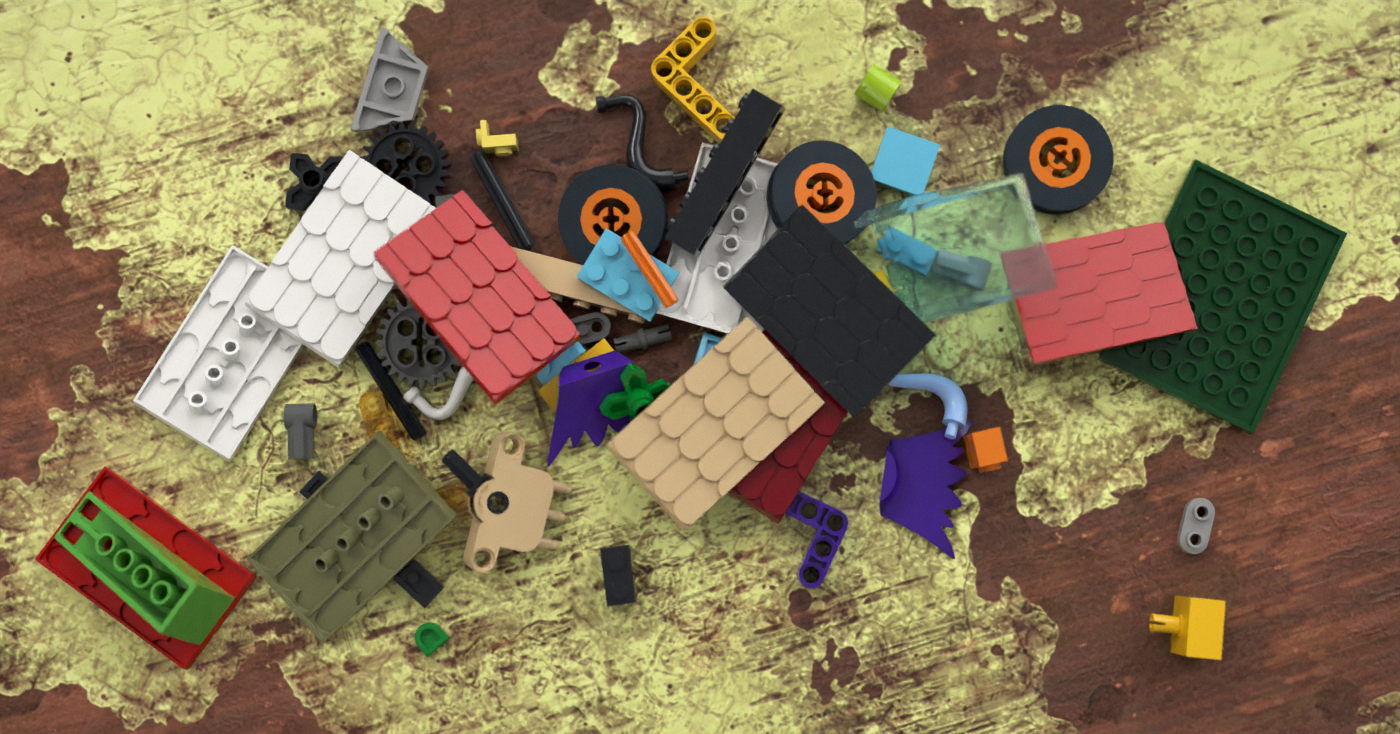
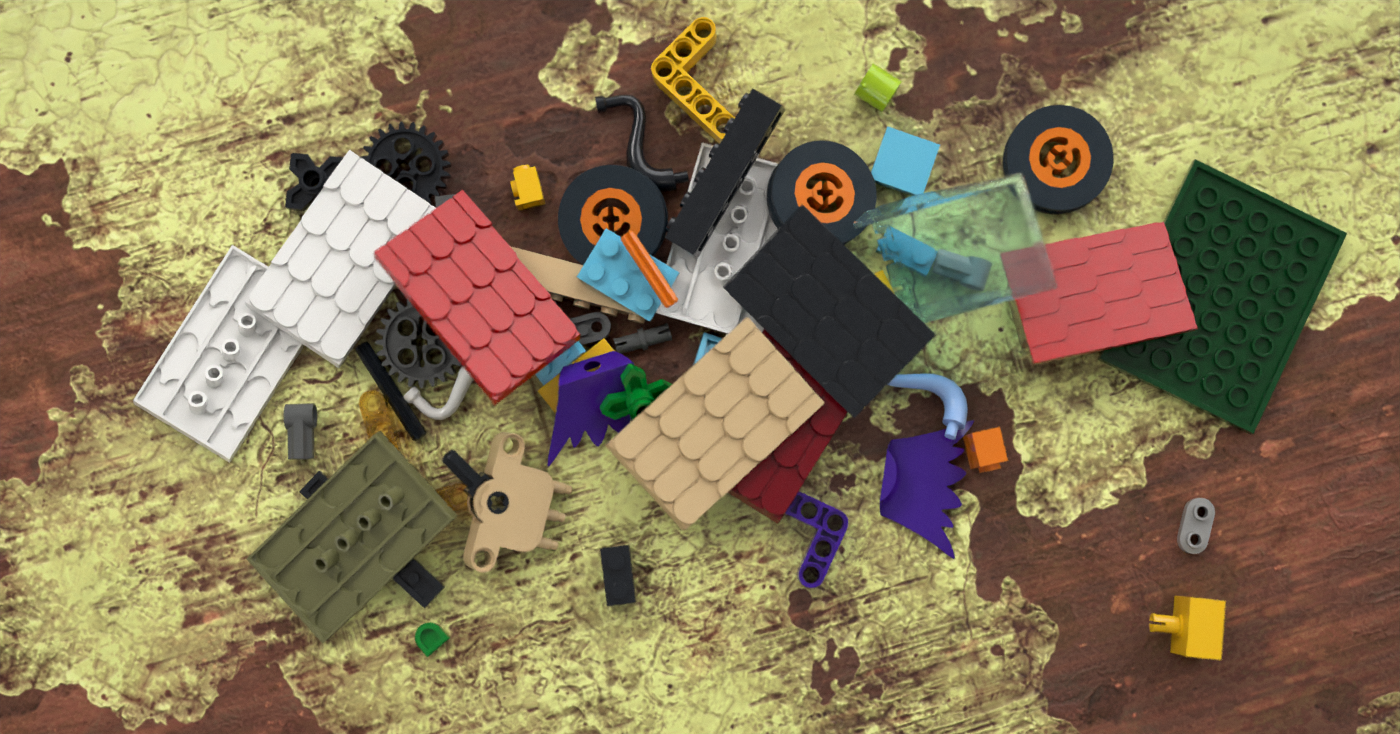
(146, 568): piece -> none
(391, 86): light grey wing -> none
(499, 144): light yellow bracket -> none
(502, 200): black axle -> none
(527, 187): none -> yellow brick

